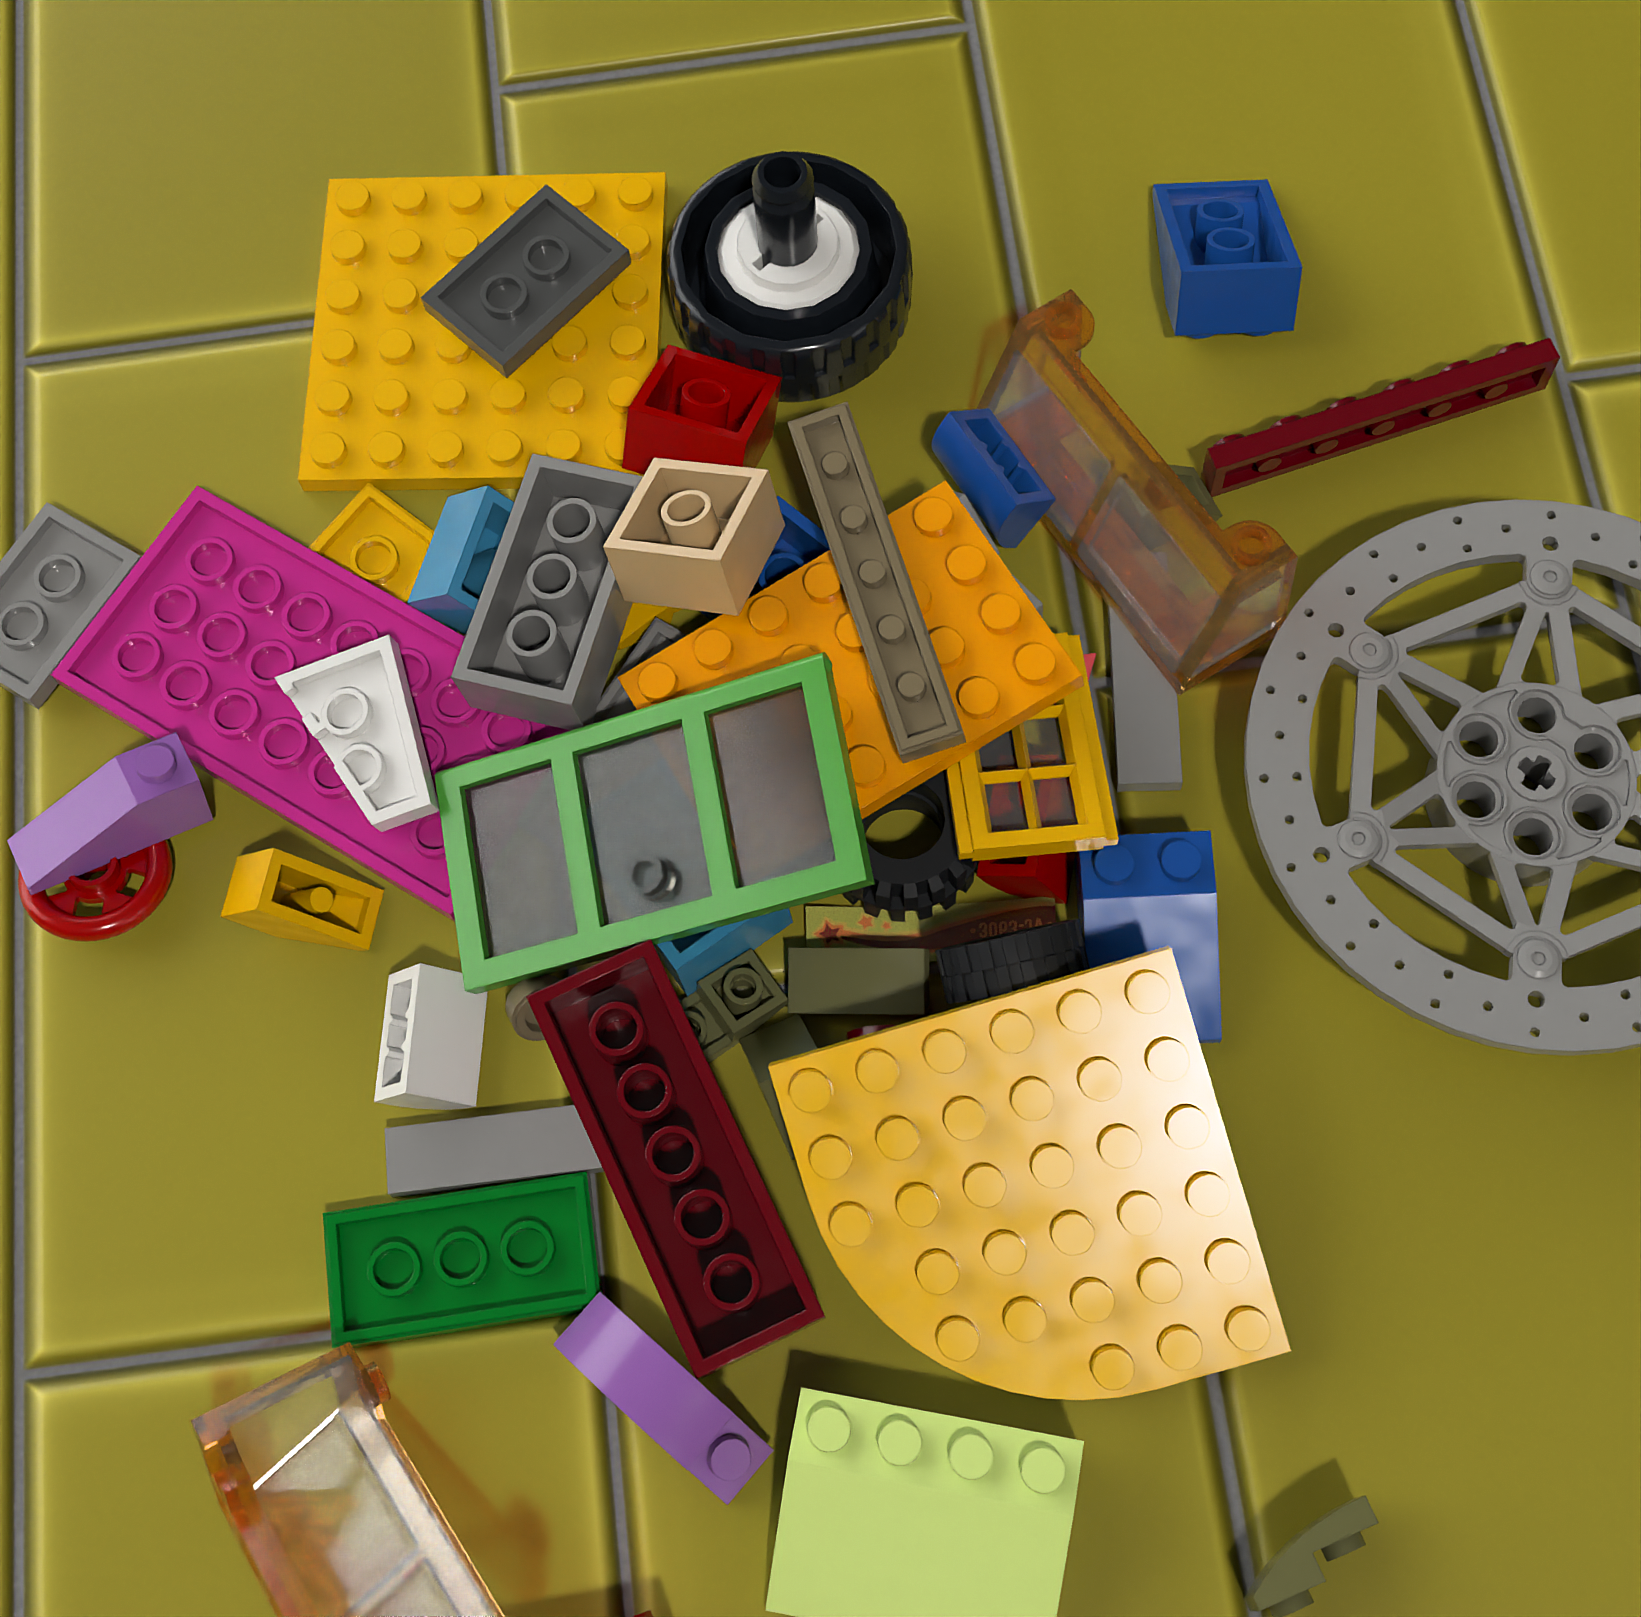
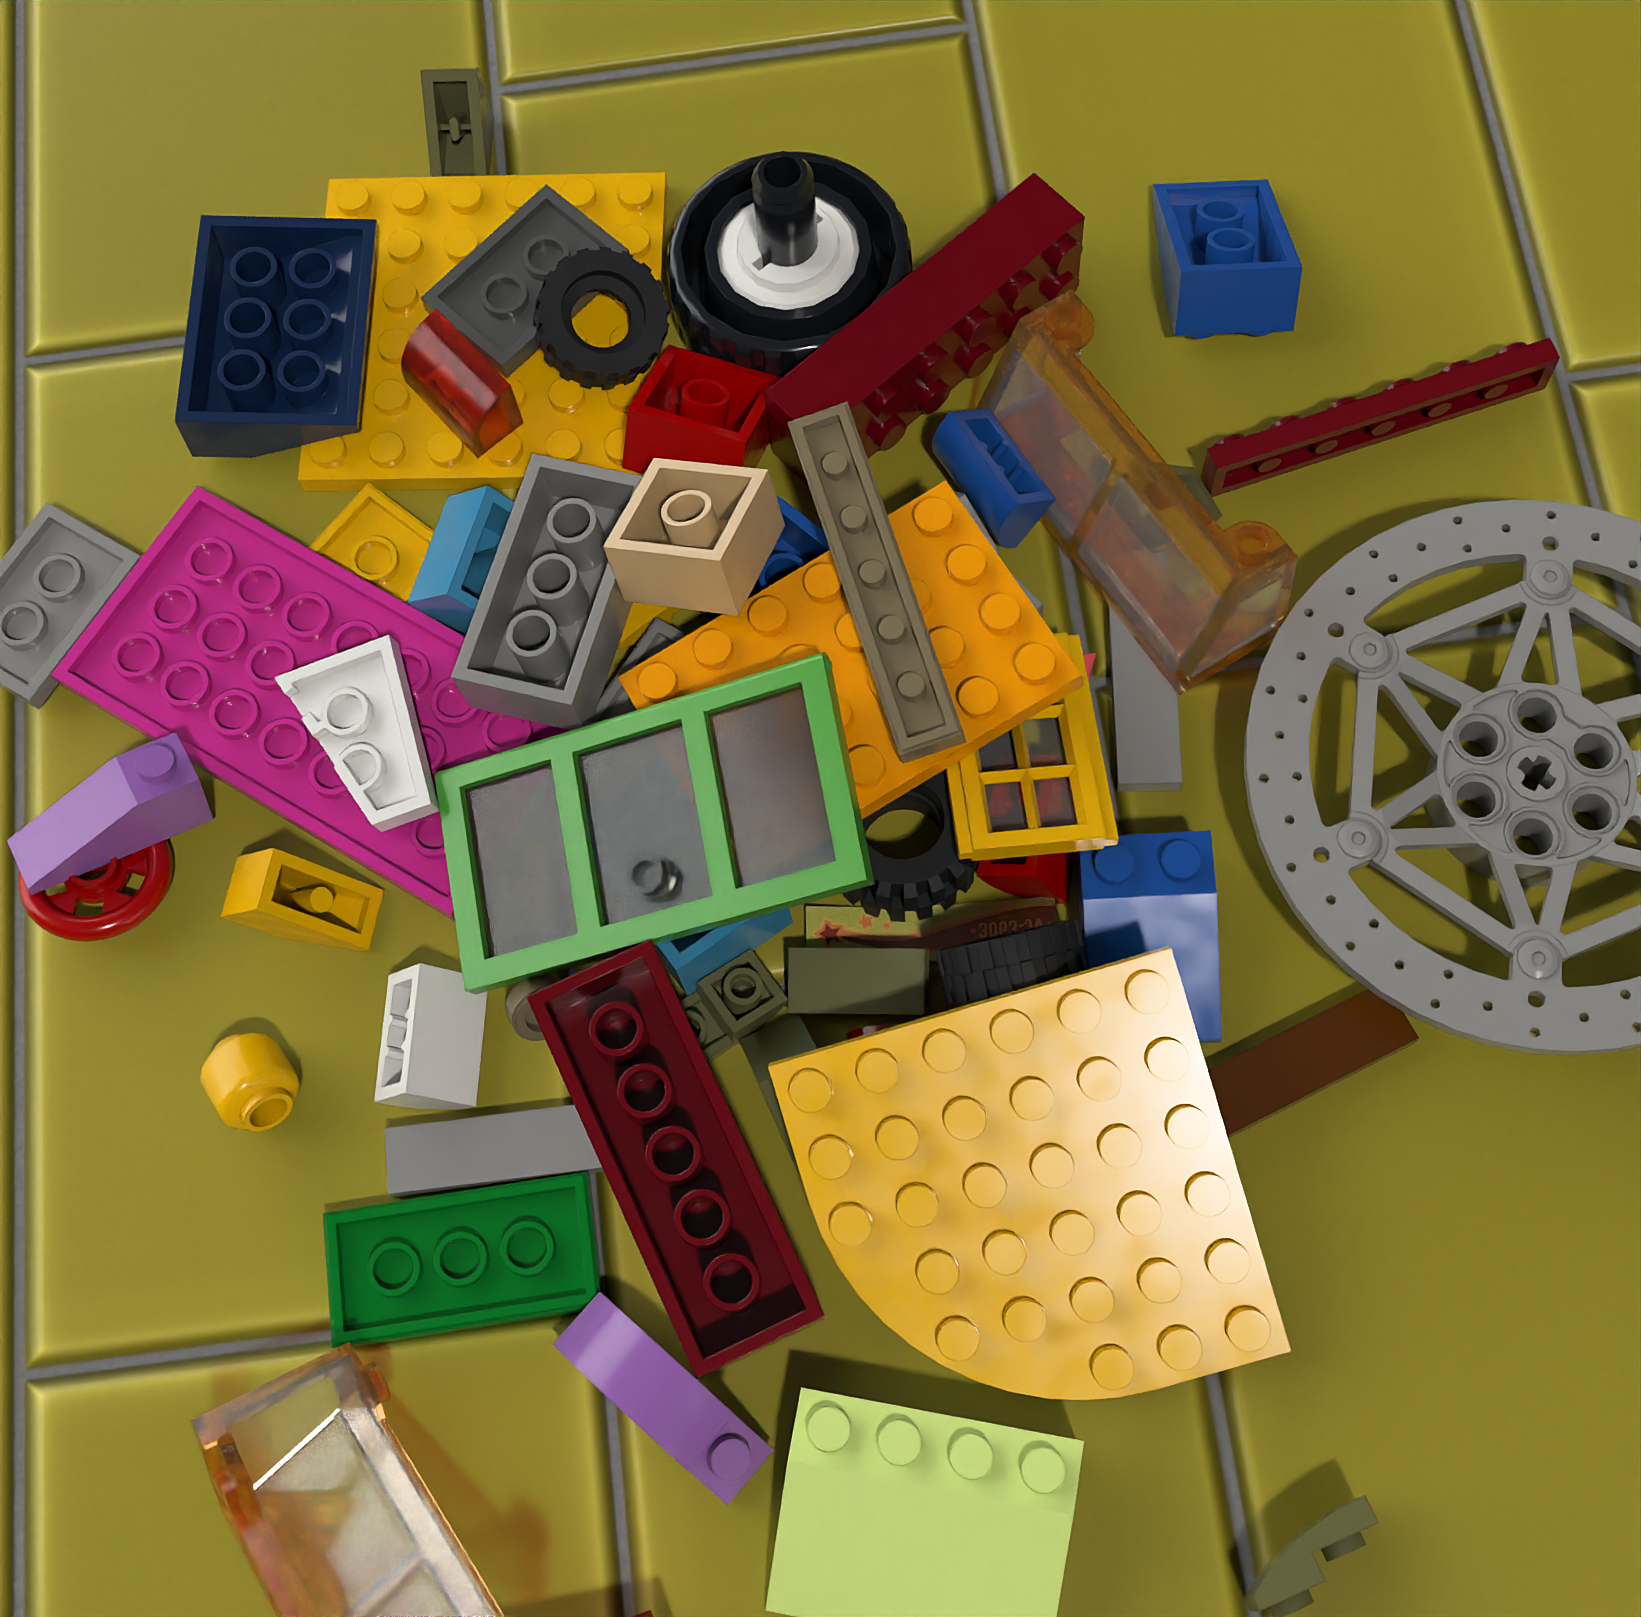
(250, 1082): none -> yellow head
(275, 333): none -> dark blue slope
(457, 122): none -> olive slope
(459, 384): none -> clear red brick
(610, 273): none -> black tyre
(936, 322): none -> dark red brick
(1308, 1059): none -> reddish brown tile

